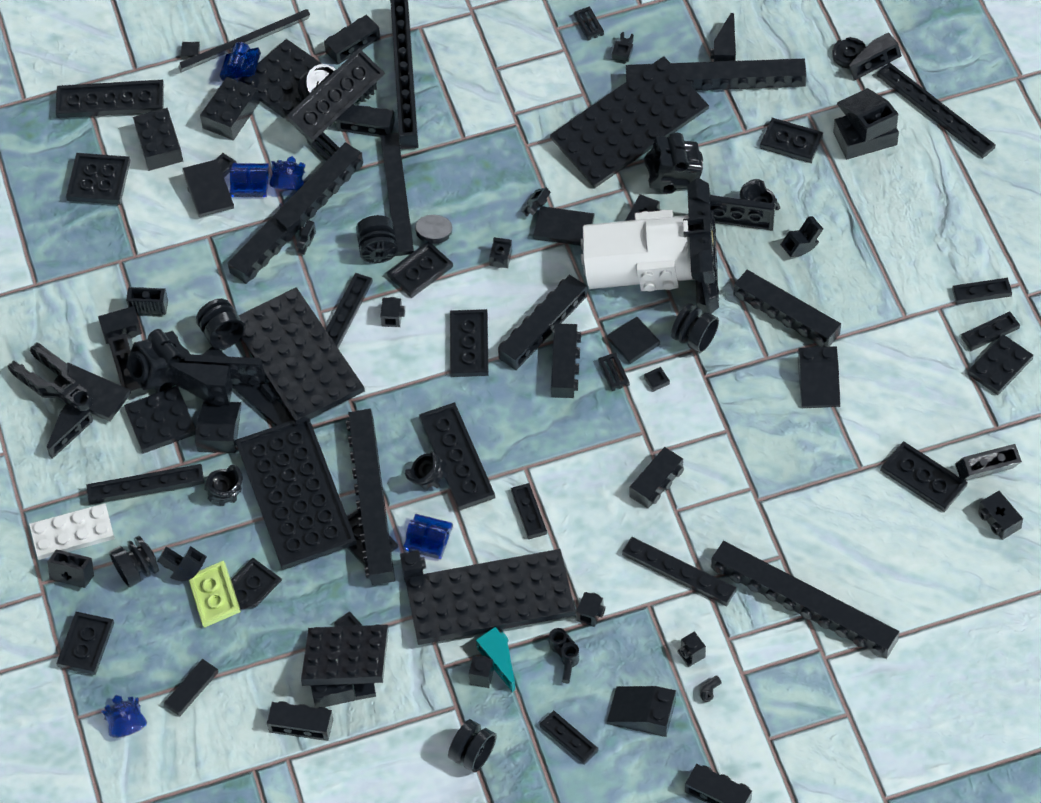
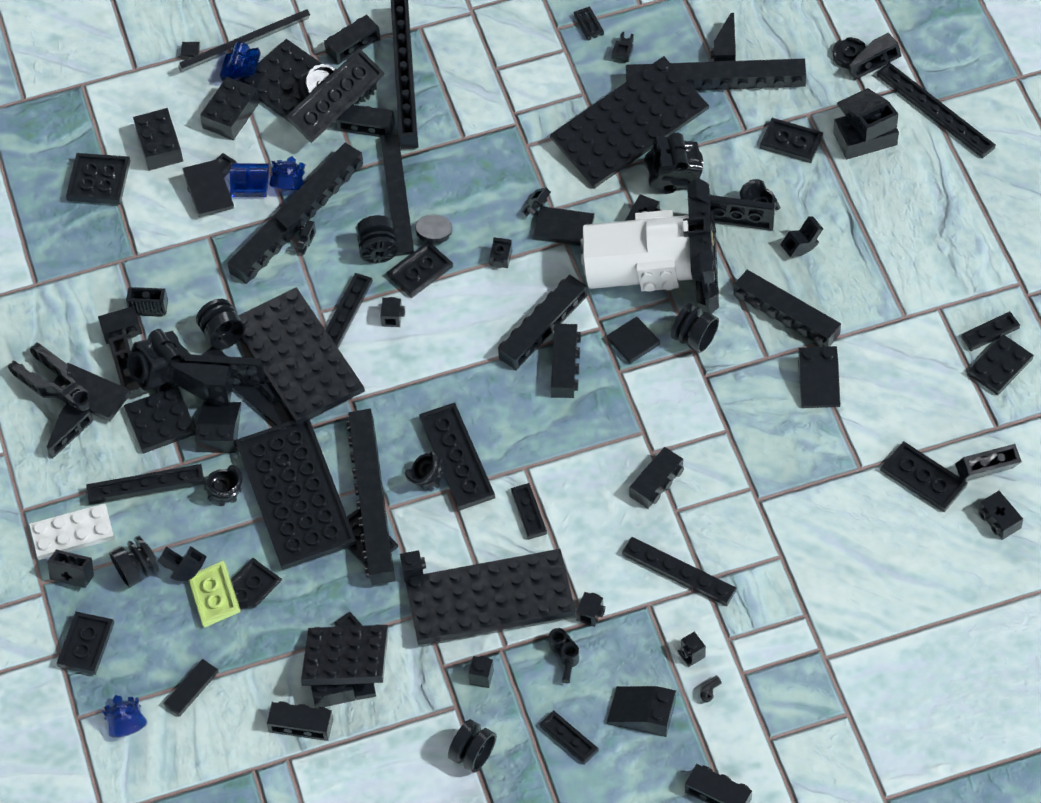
(109, 98): black plate -> none
(323, 136): black tile -> none
(427, 536): clear blue plate -> none
(469, 343): black tile -> none
(495, 646): teal slope -> none
(619, 384): black tile -> none
(656, 379): black tile -> none
(805, 599): black brick -> none
(982, 291): black tile -> none

